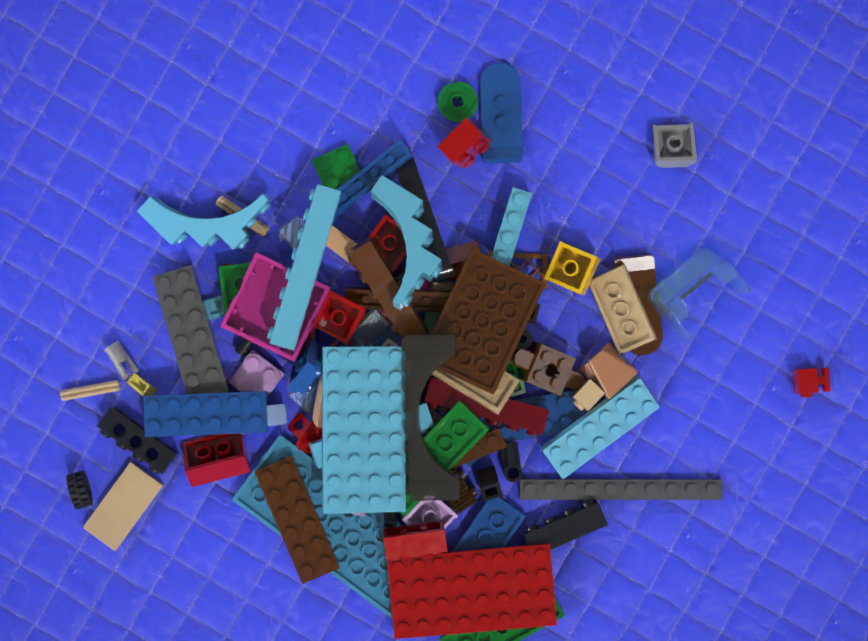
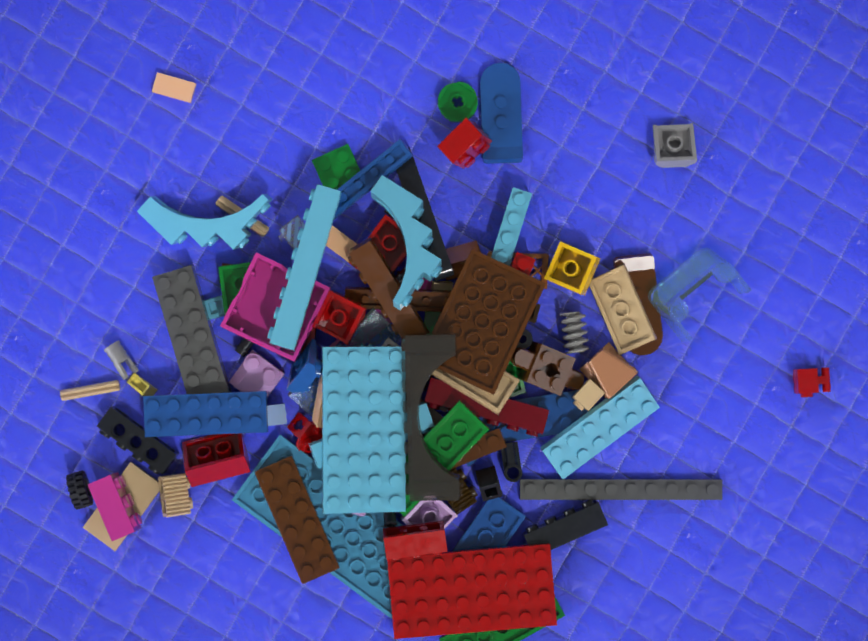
(115, 506): none -> dark pink brick
(174, 87): none -> light nougat tile
(174, 495): none -> tan brick
(523, 263): none -> red brick
(574, 332): none -> light grey piece

